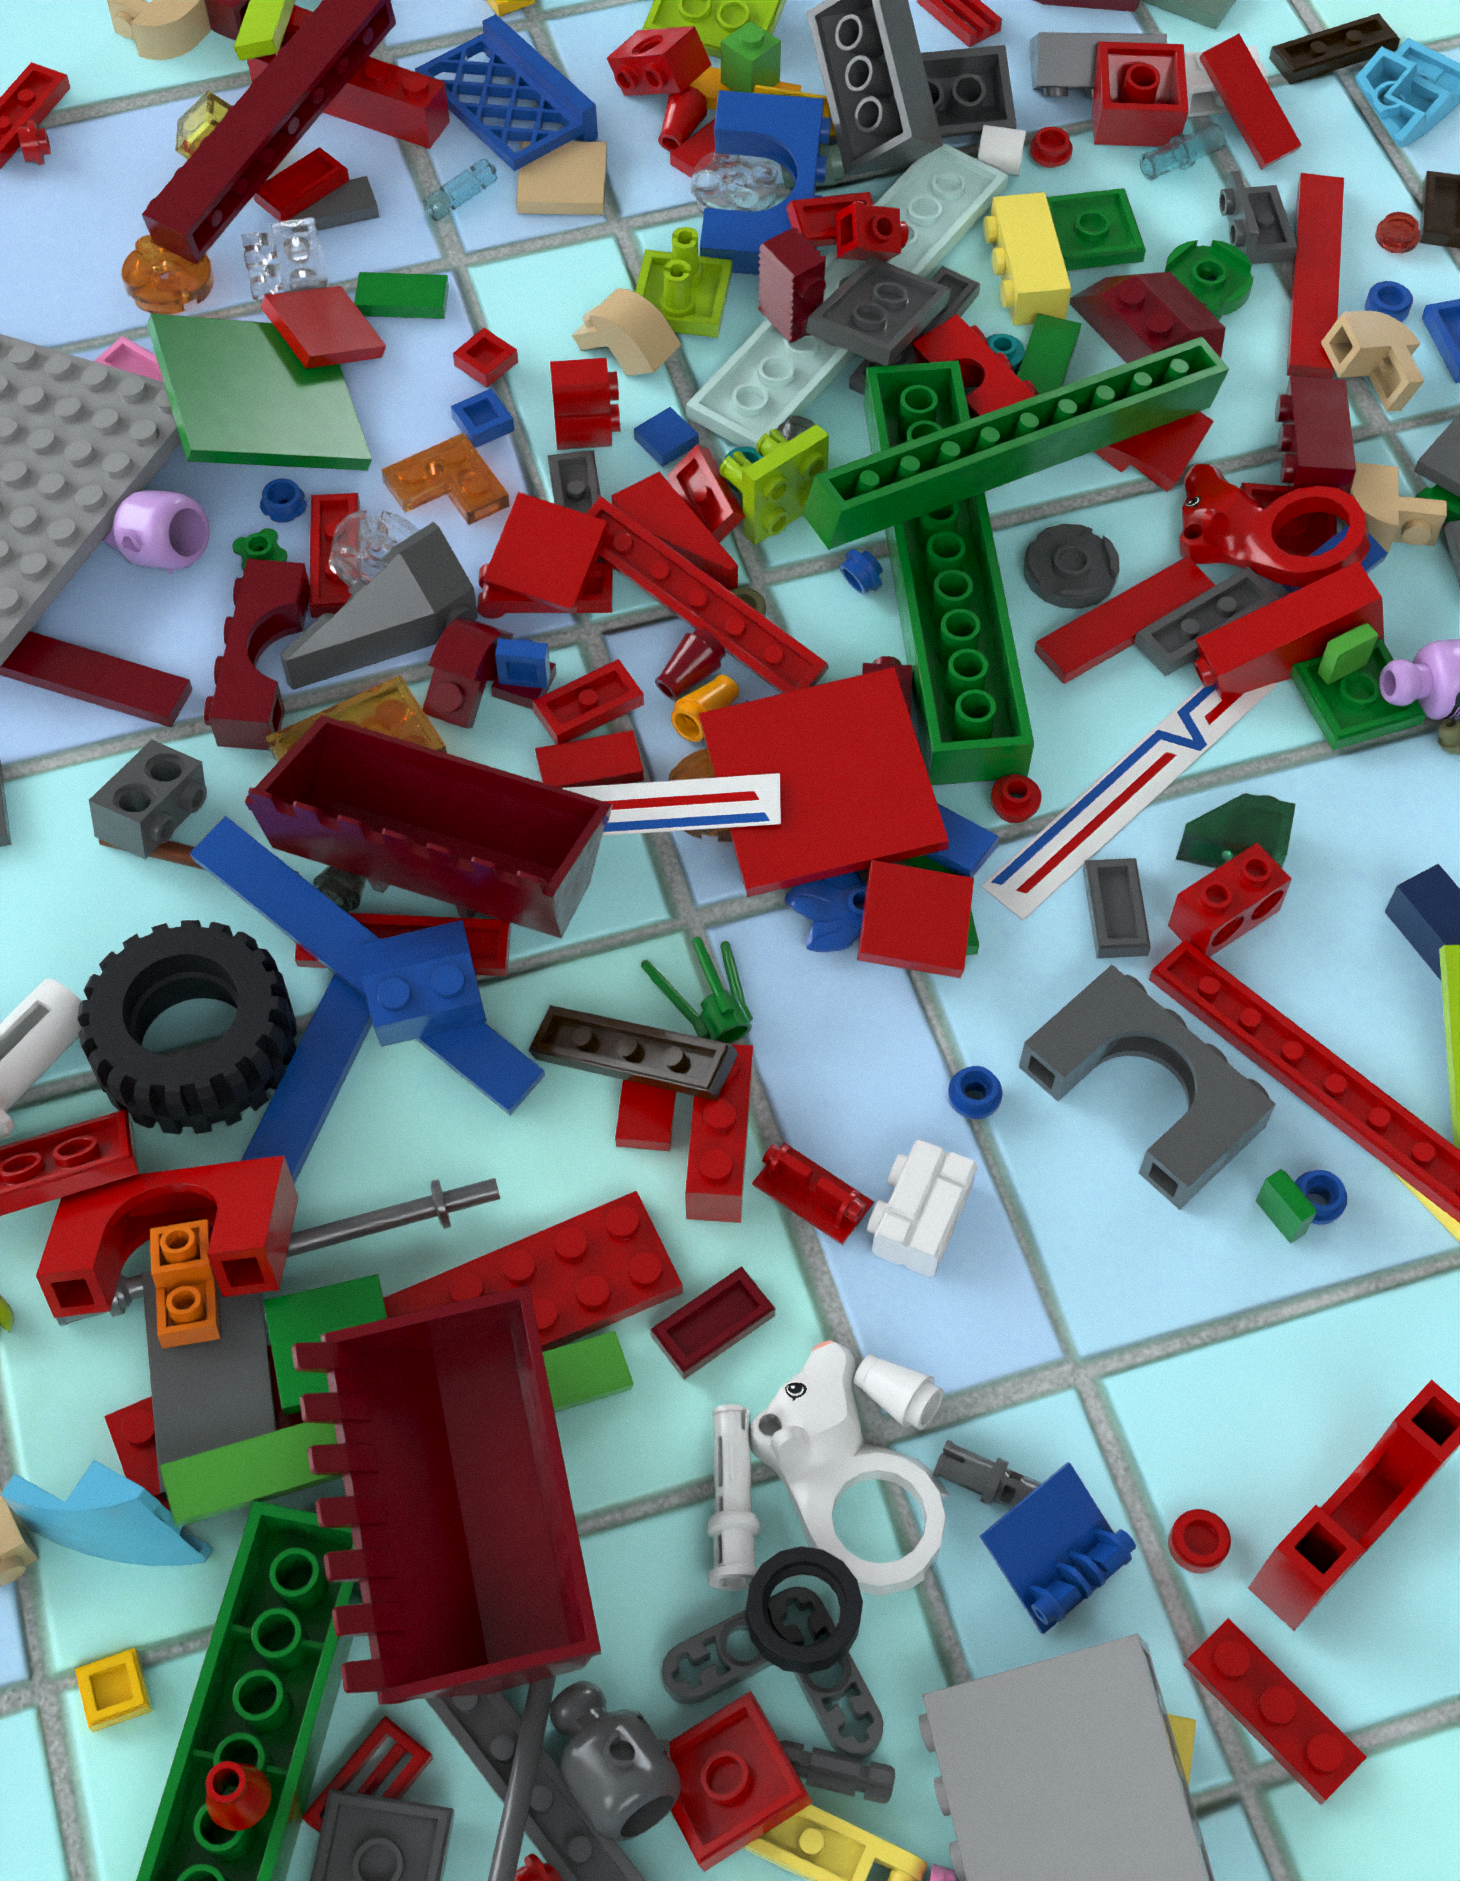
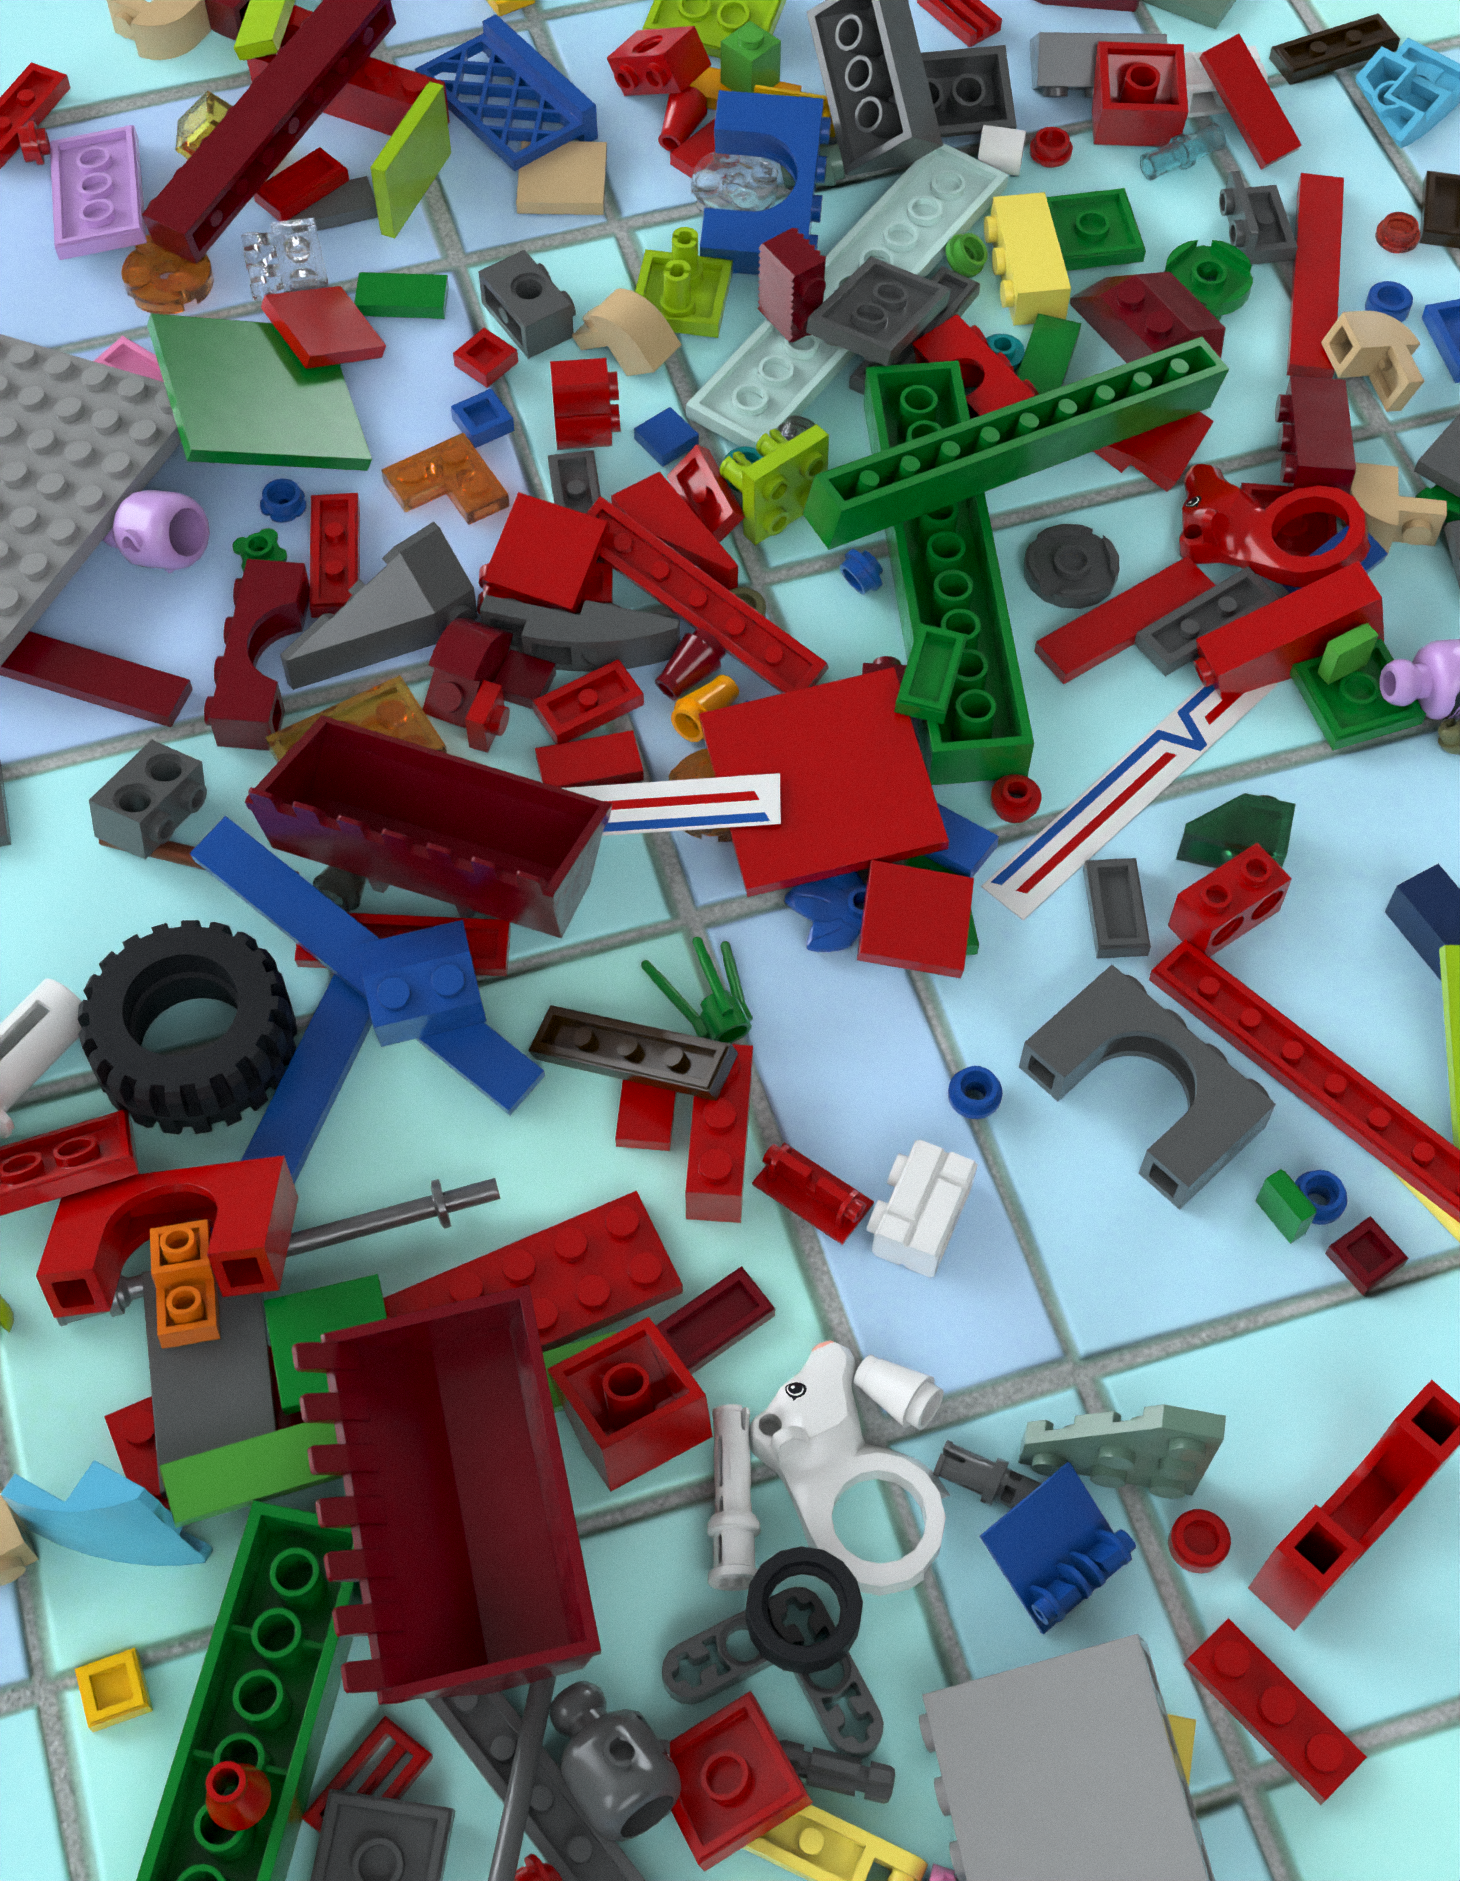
(97, 192): none -> lavender tile
(358, 534): clear plate -> none
(411, 159): none -> lime tile
(460, 189): clear light blue axle -> none
(486, 716): none -> red plate
(523, 663): blue plate -> none
(527, 303): none -> dark grey brick
(584, 640): none -> dark grey slope
(631, 1403): none -> red slope
(817, 215): red tile -> none
(869, 232): red brick -> none
(931, 673): none -> green tile
(966, 254): none -> bright green plate
(1159, 1450): none -> sand green plate
(1366, 1255): none -> dark red tile

